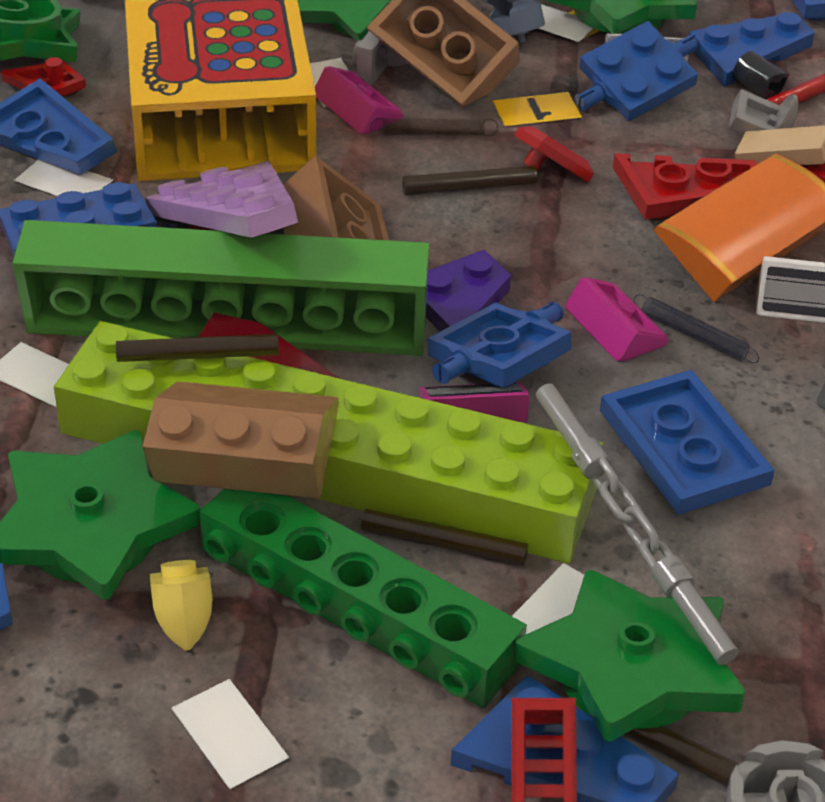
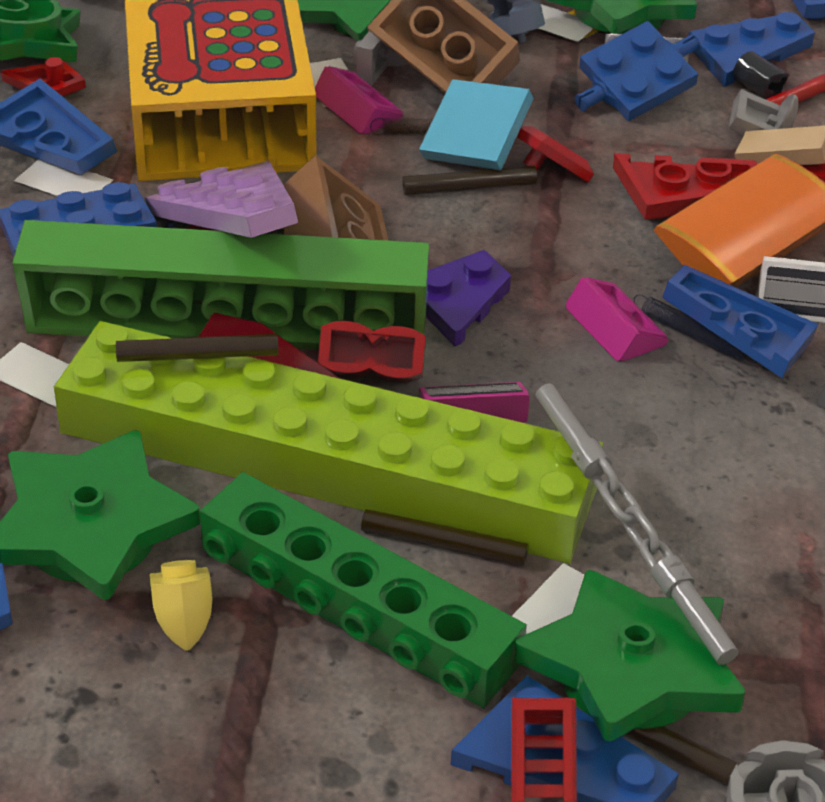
(230, 733): white sticker -> none
(241, 438): medium nougat slope -> none
(356, 351): none -> red brick
(476, 124): none -> medium azure tile
(499, 344): blue plate -> none
(536, 109): yellow sticker -> none
(686, 441): blue plate -> none
(745, 321): none -> blue wing

